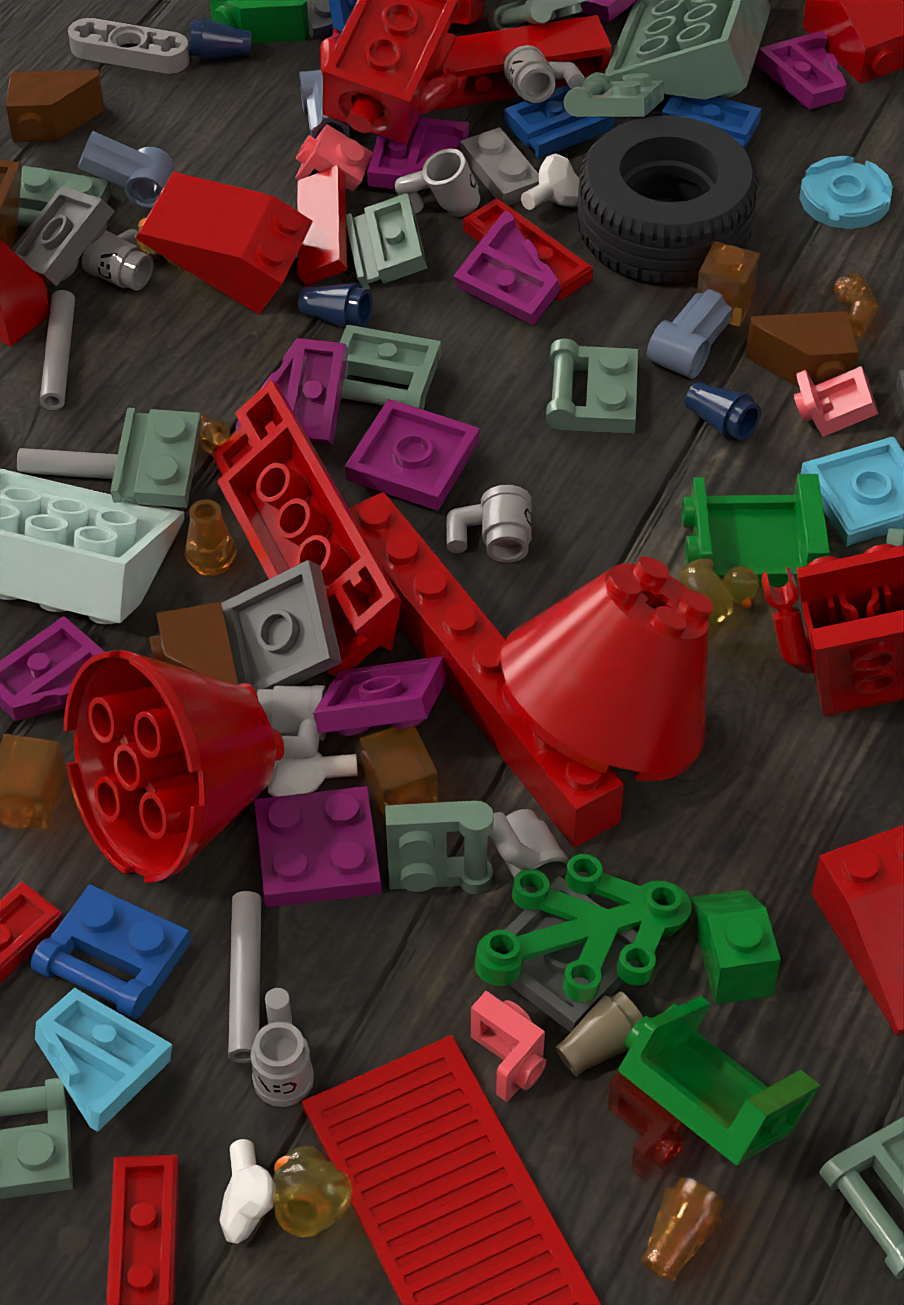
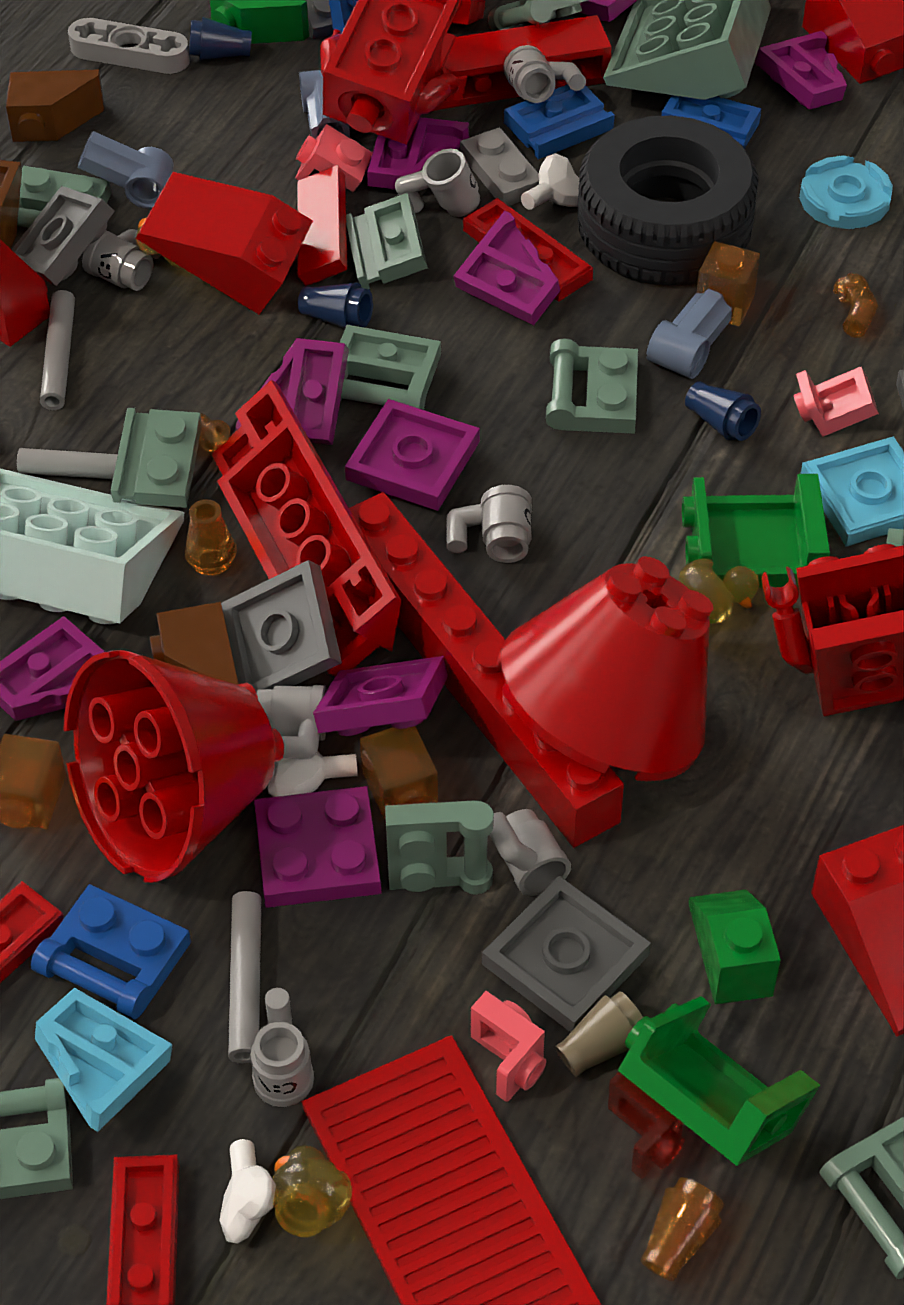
(587, 924): green plant -> none
(607, 98): sand green plate -> none
(804, 341): reddish brown slope -> none

